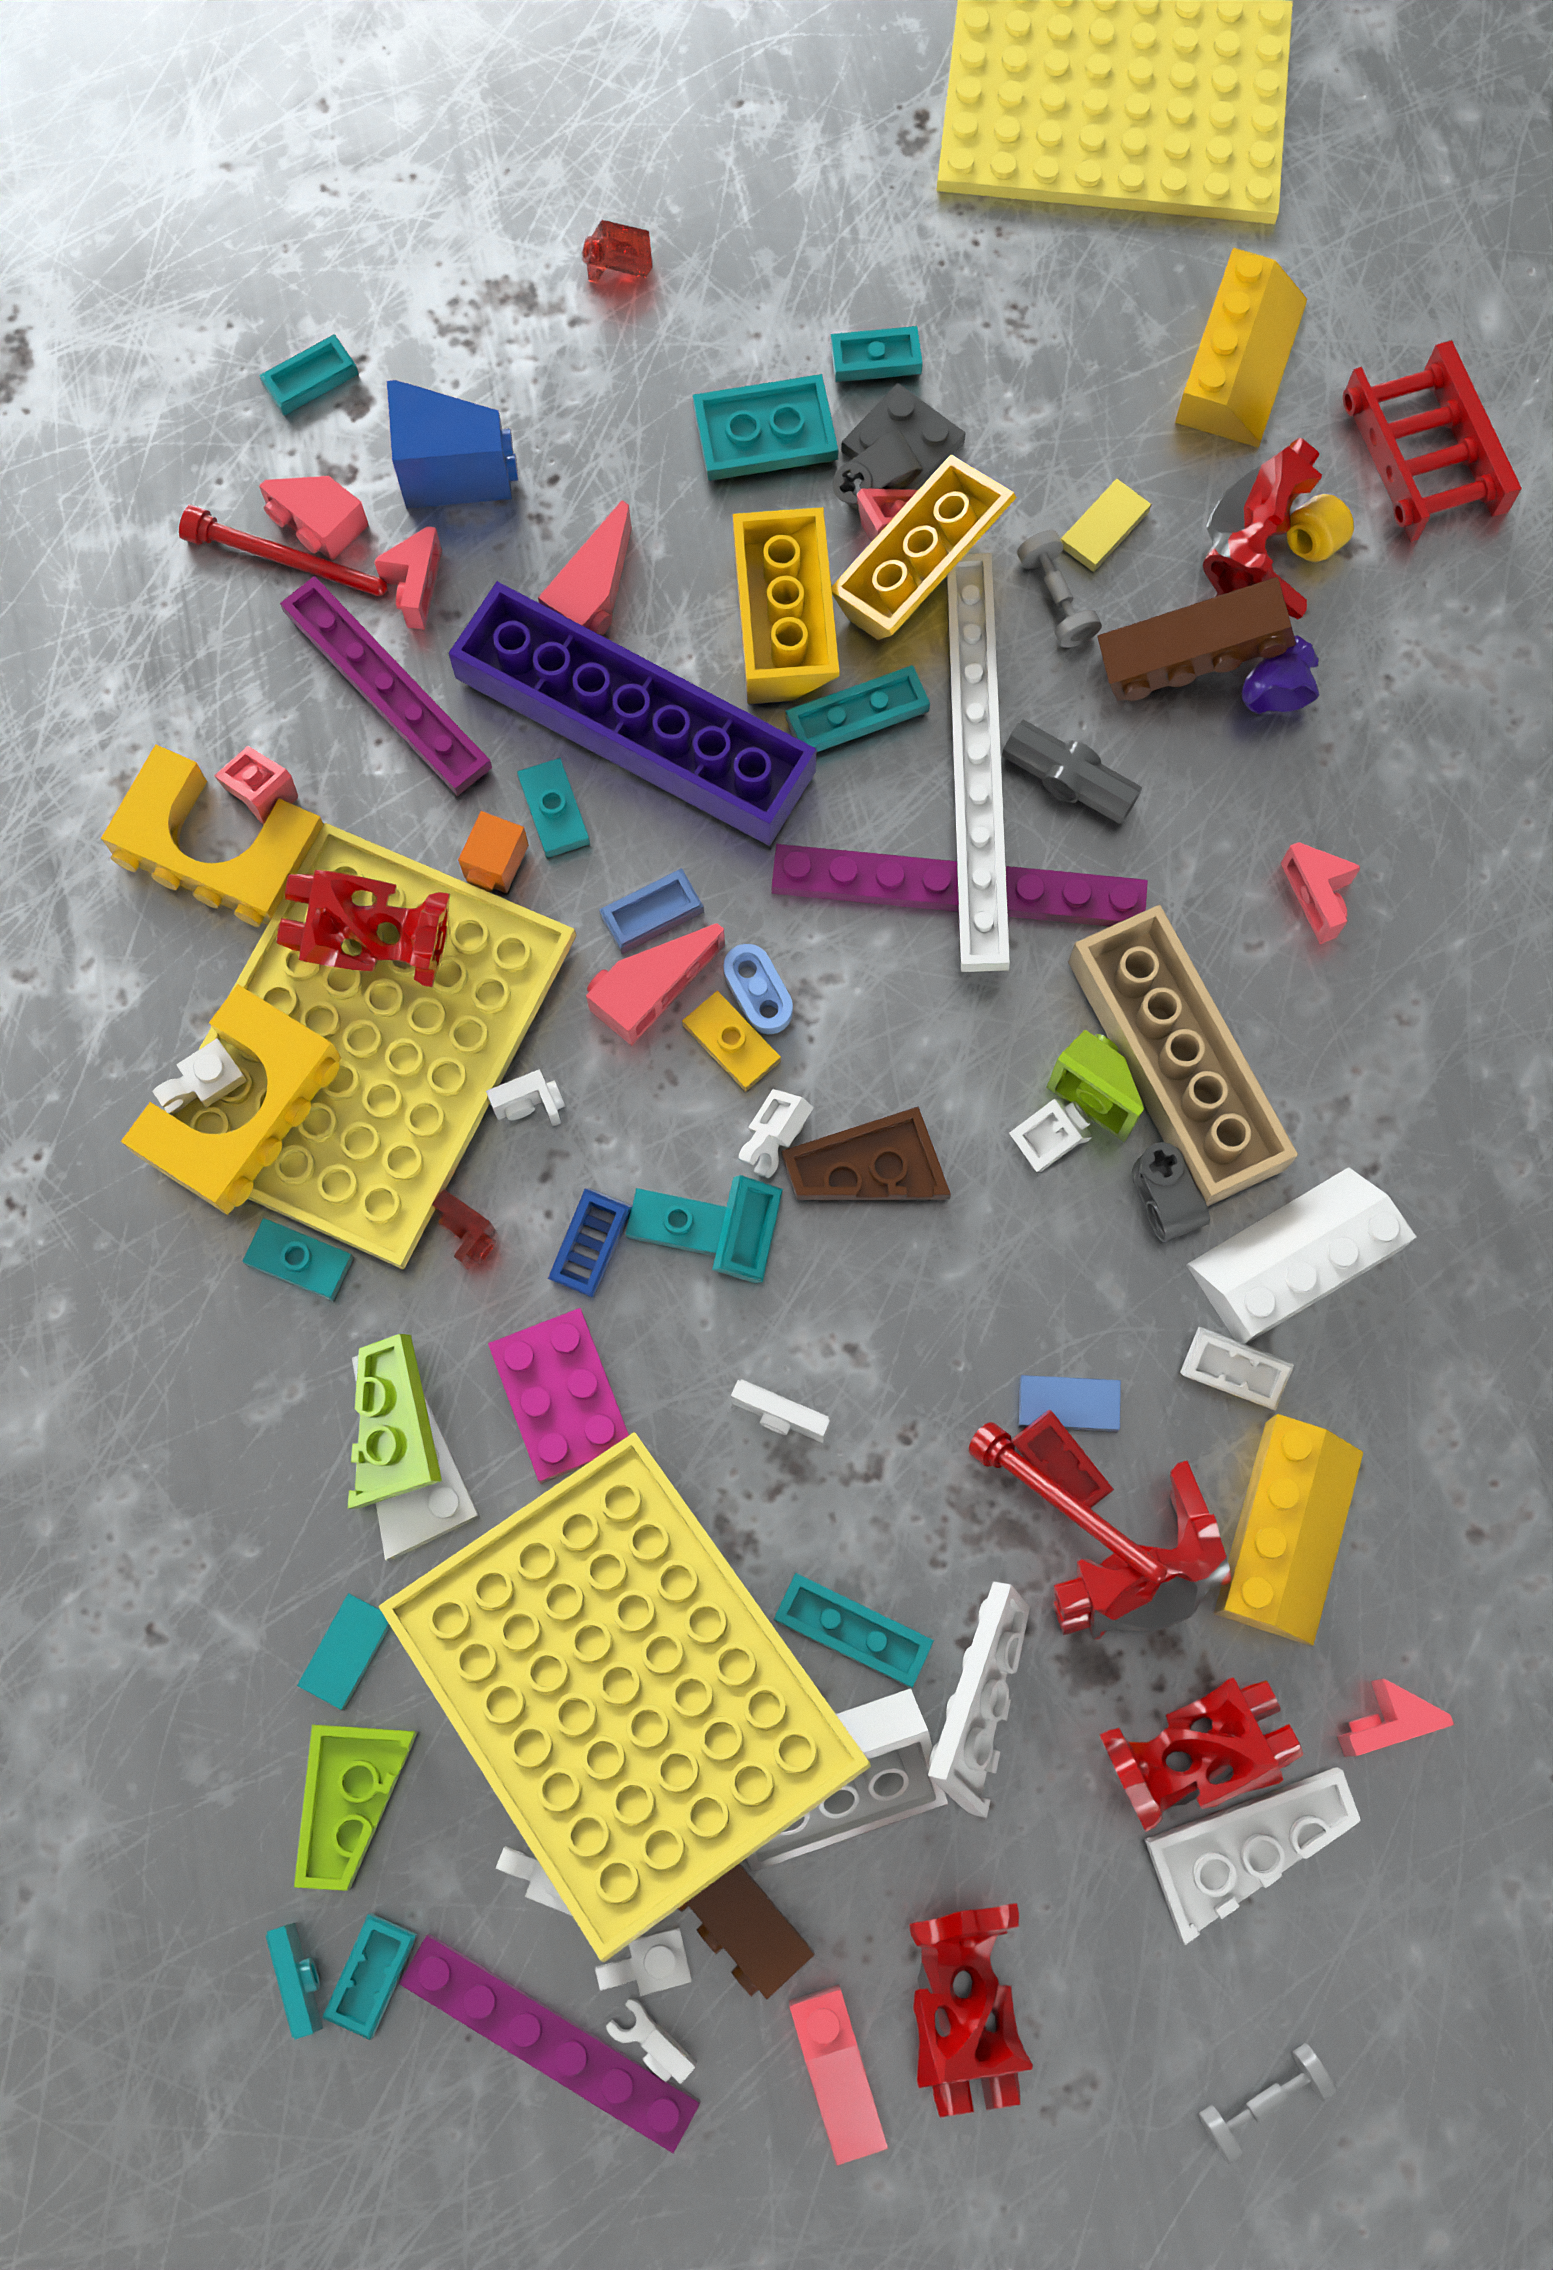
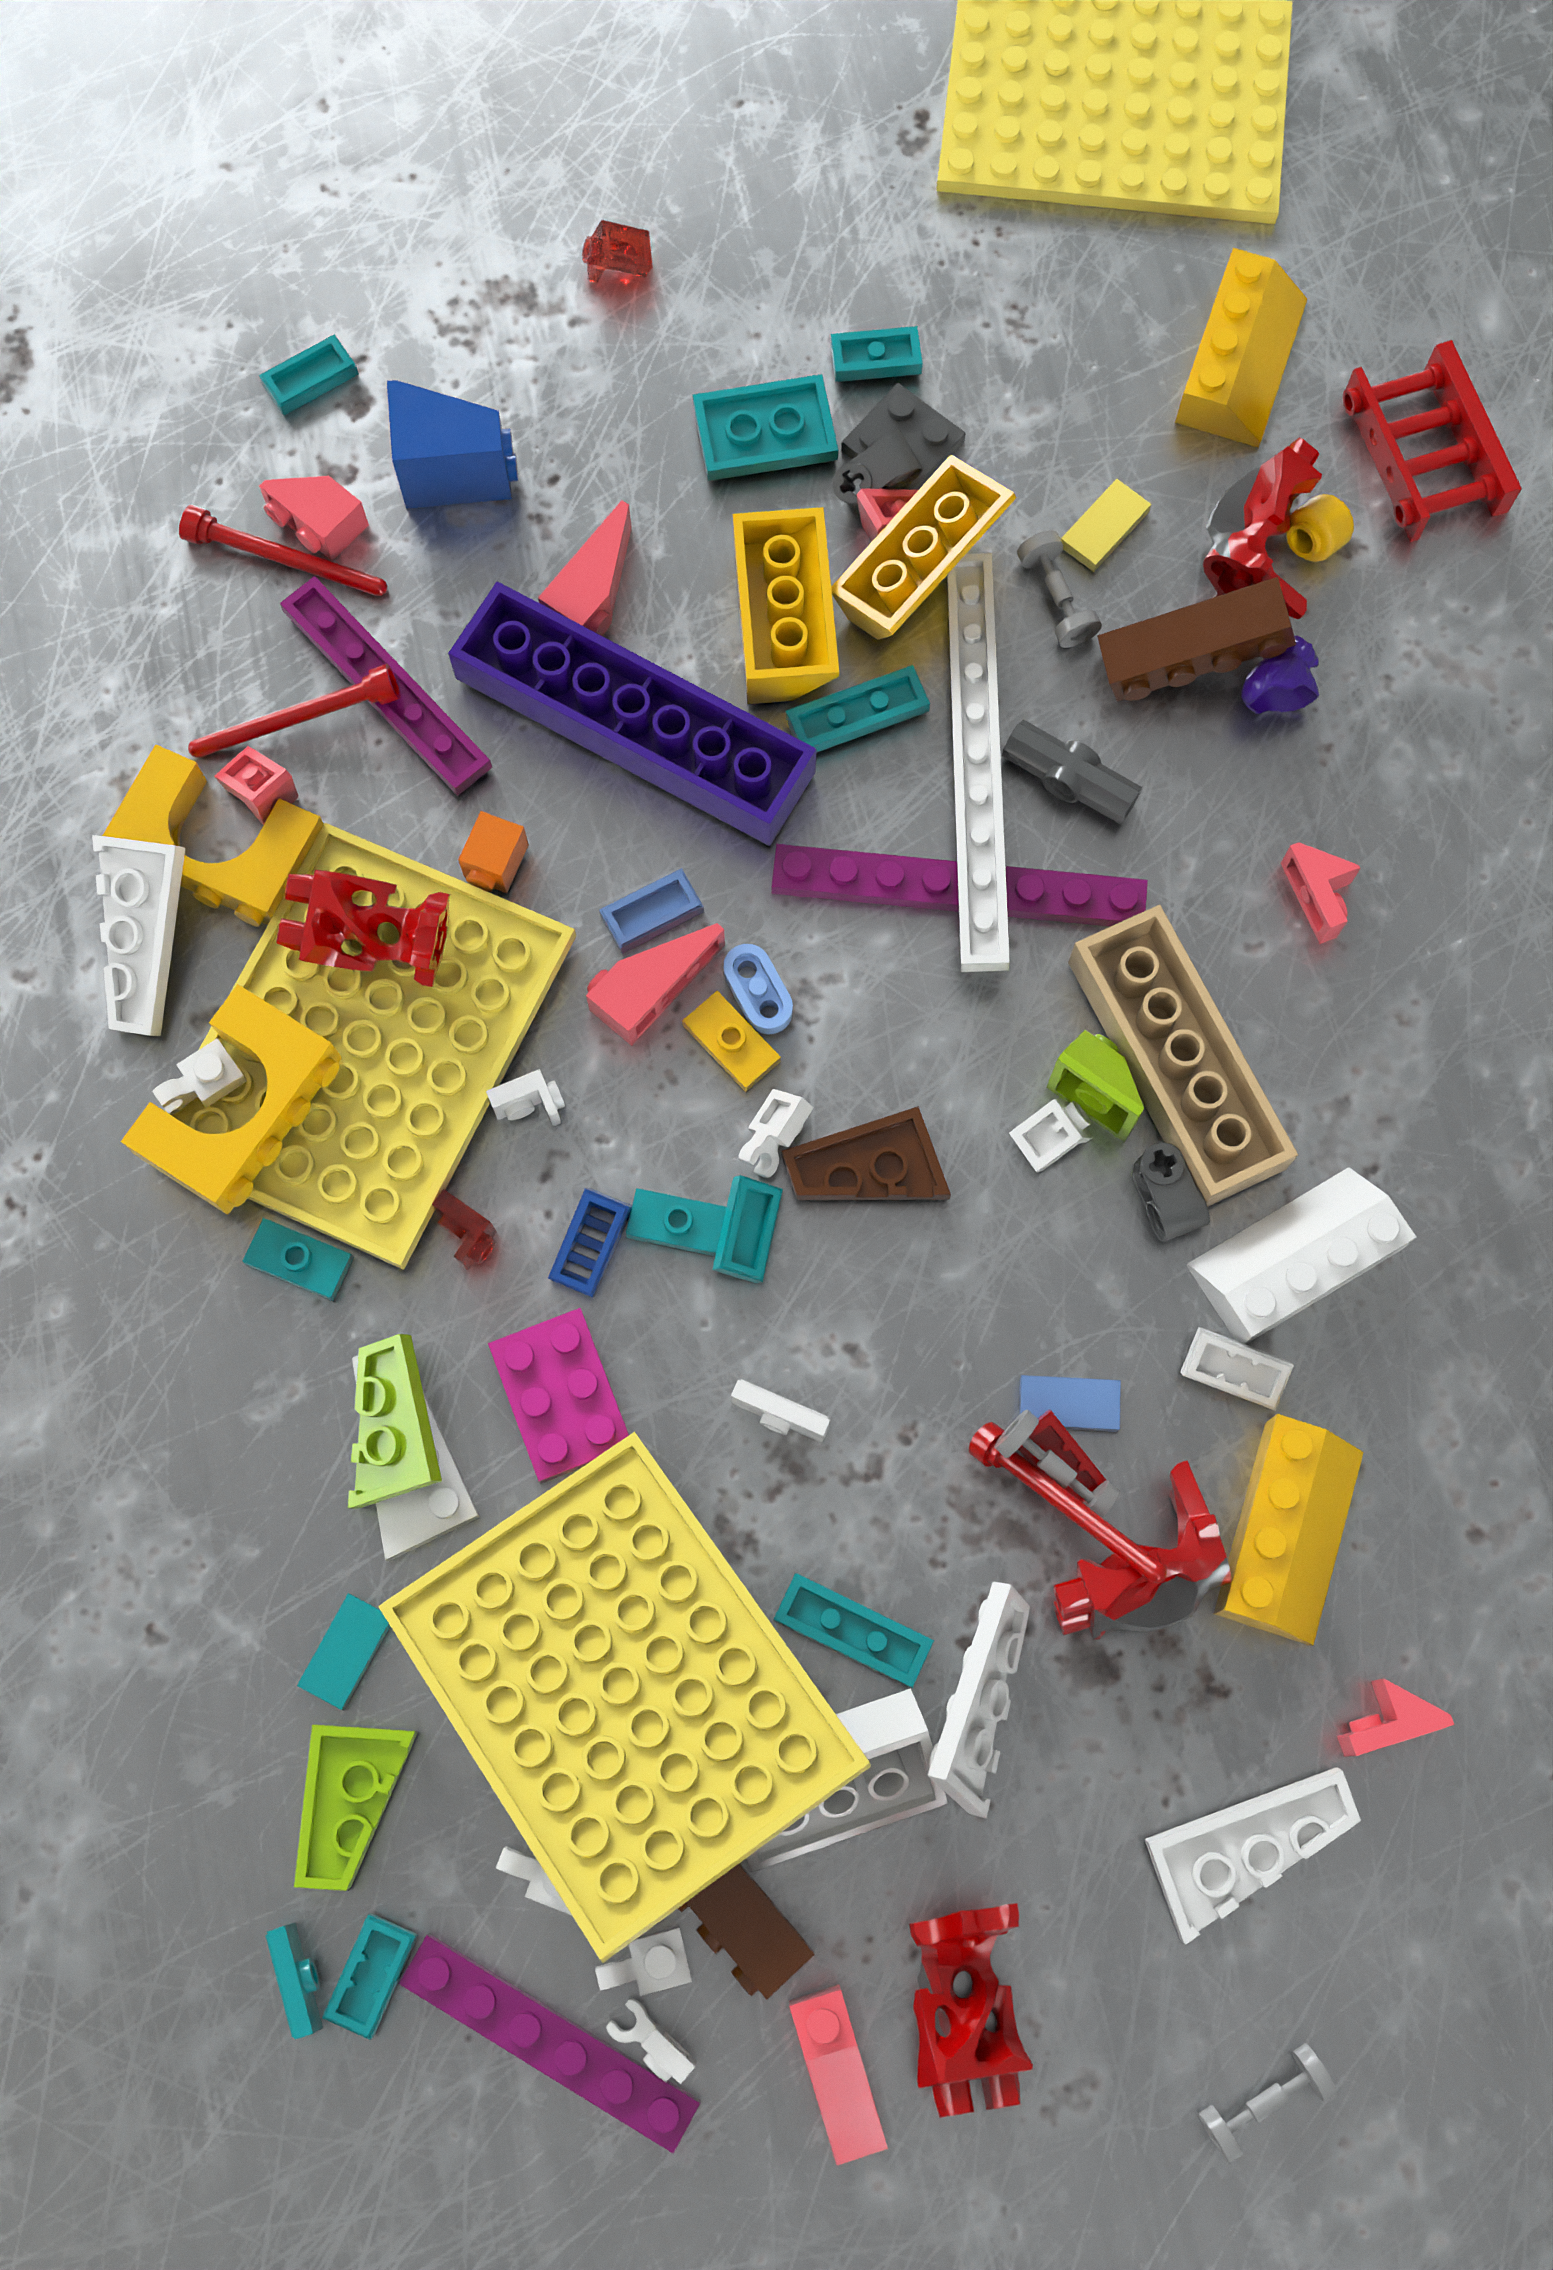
(140, 912): none -> white wing
(375, 687): none -> red piece
(414, 569): coral slope -> none
(553, 808): teal plate -> none
(1018, 1434): none -> light grey wheel
(1230, 1745): red hips -> none

